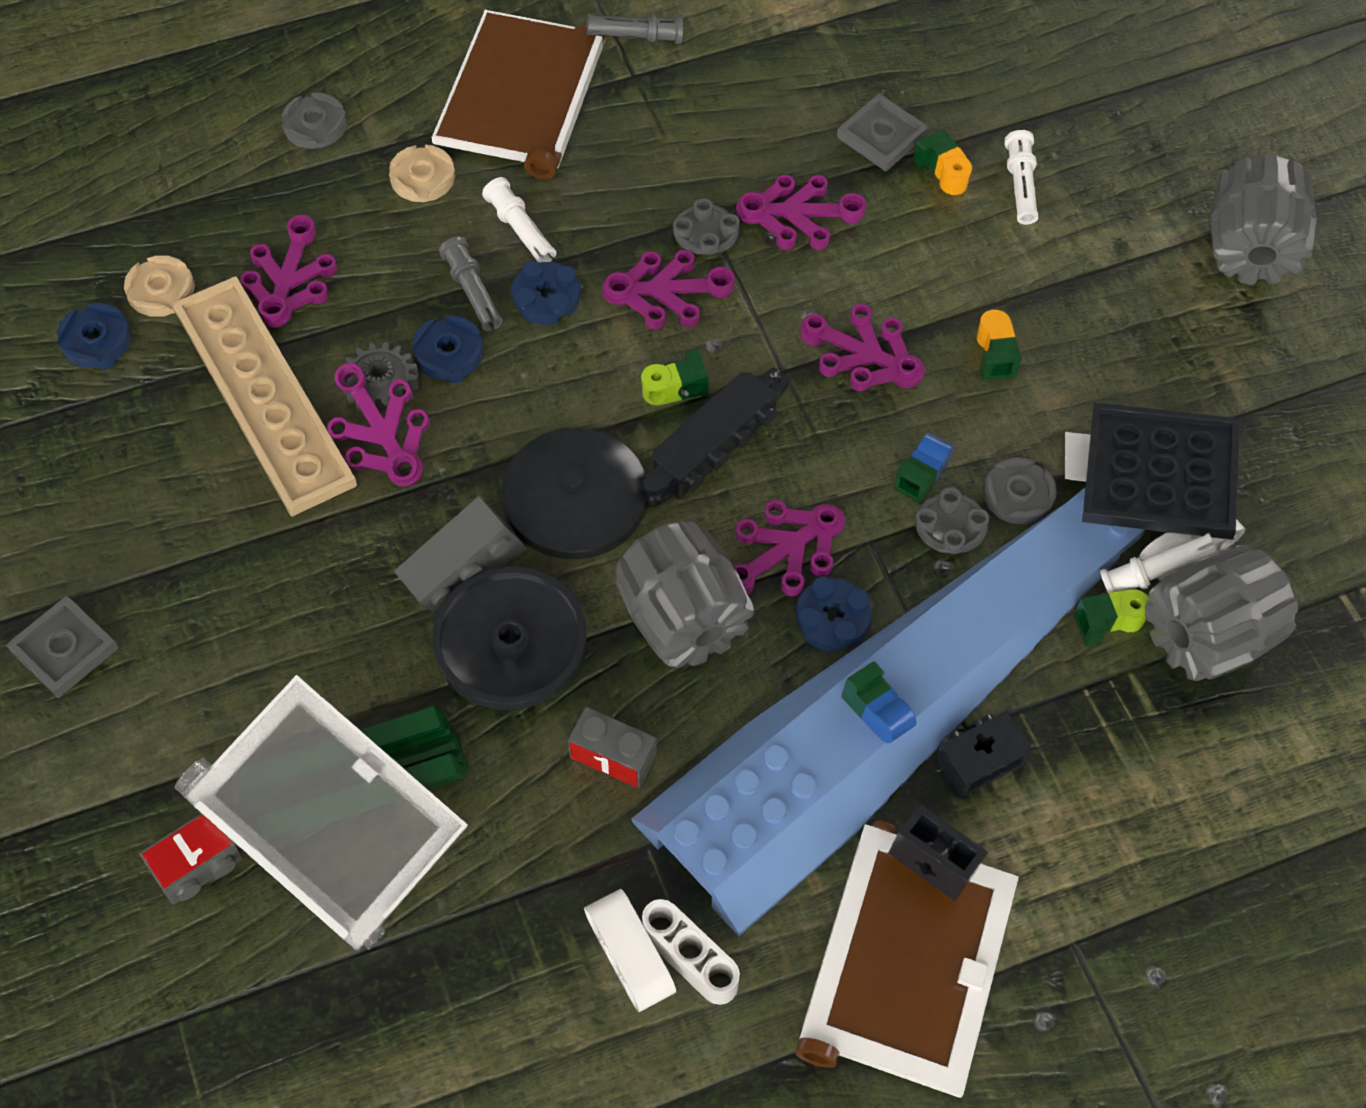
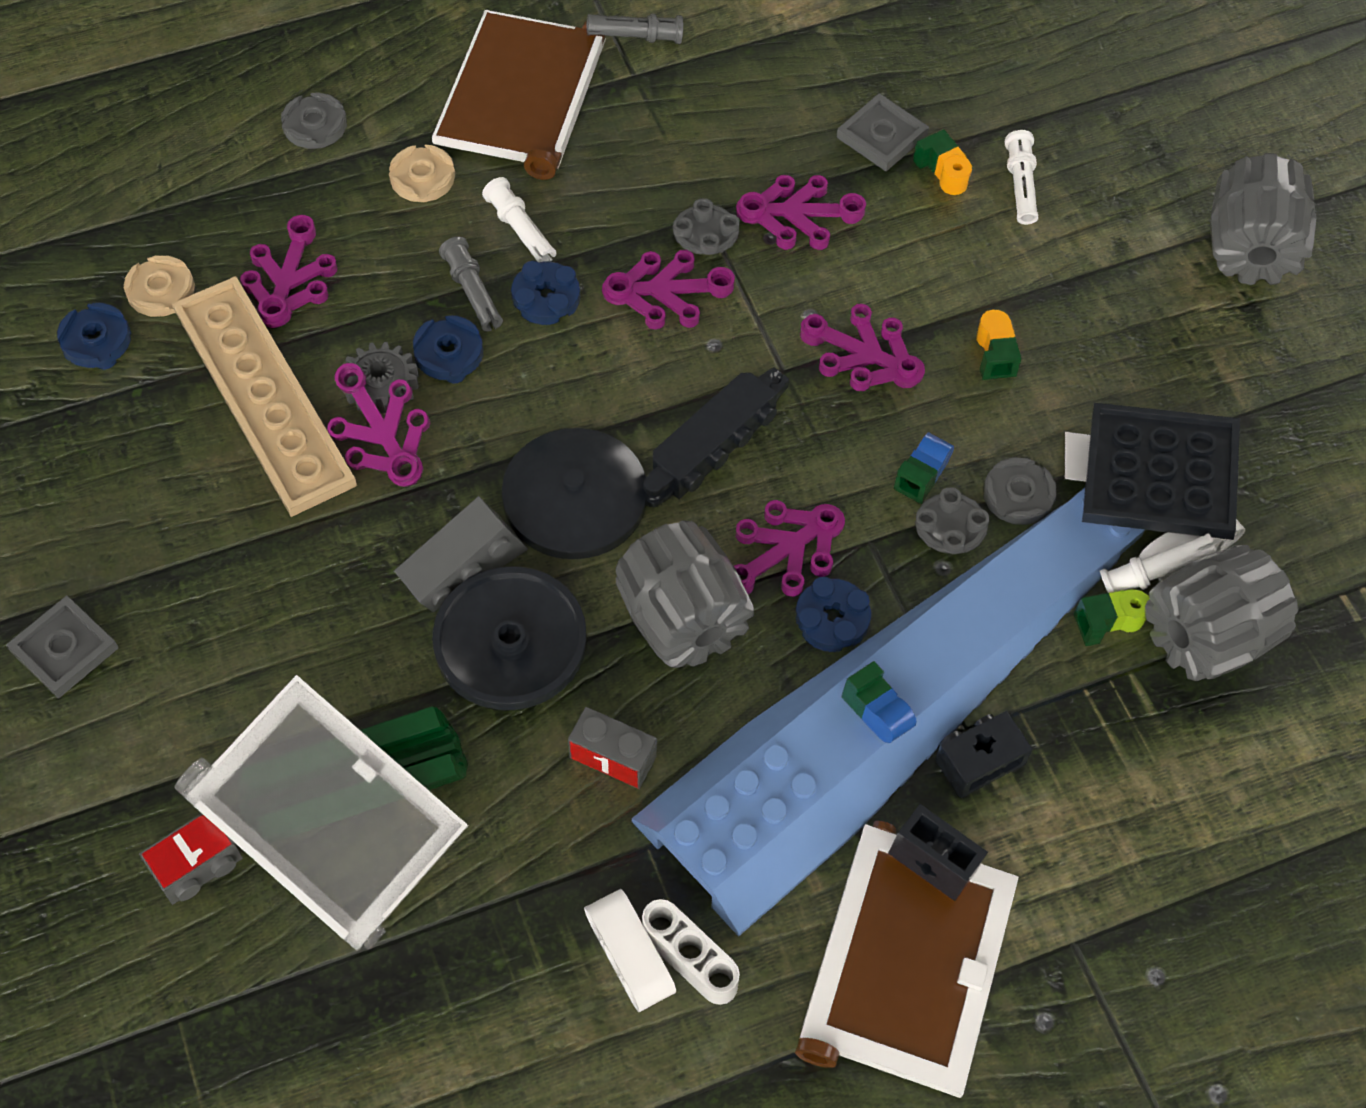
(675, 380): leg -> none

